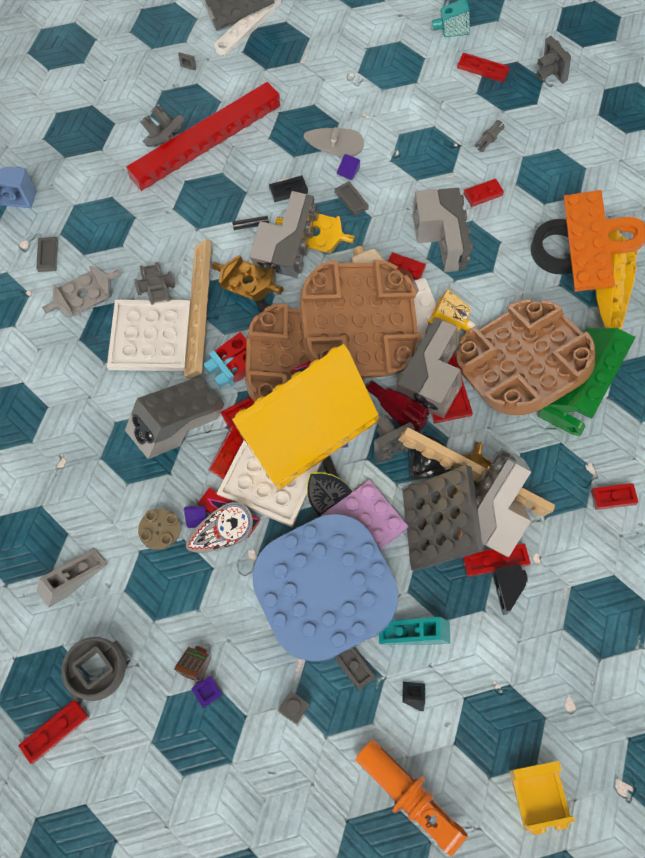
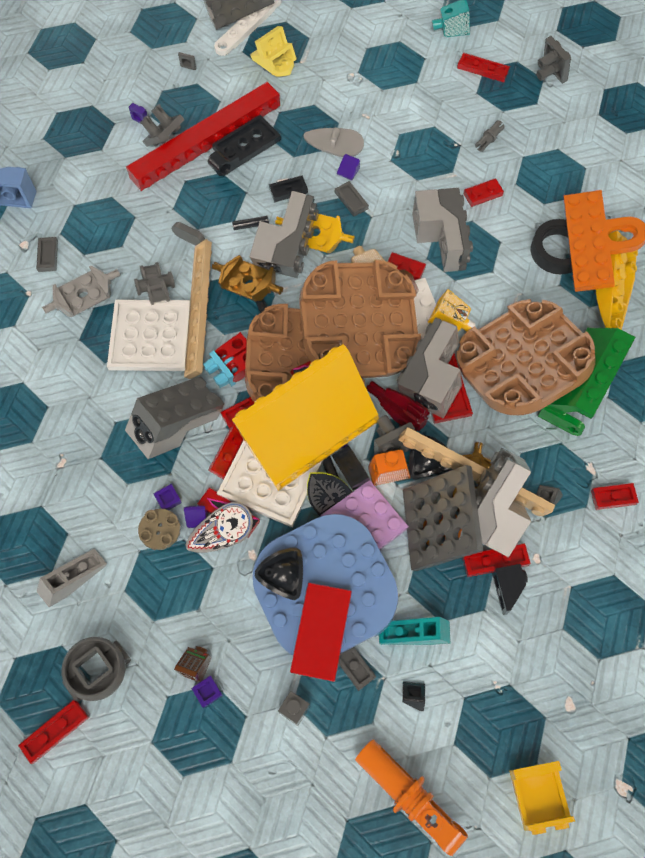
(137, 112): none -> dark purple plate
(167, 497): none -> dark purple plate
(187, 233): none -> dark grey tile
(231, 155): none -> black hinge
(275, 53): none -> light yellow piece
(282, 573): none -> black hat
(321, 632): none -> red tile
(350, 467): none -> black plate
(388, 467): none -> orange torso
(550, 494): none -> dark grey slope

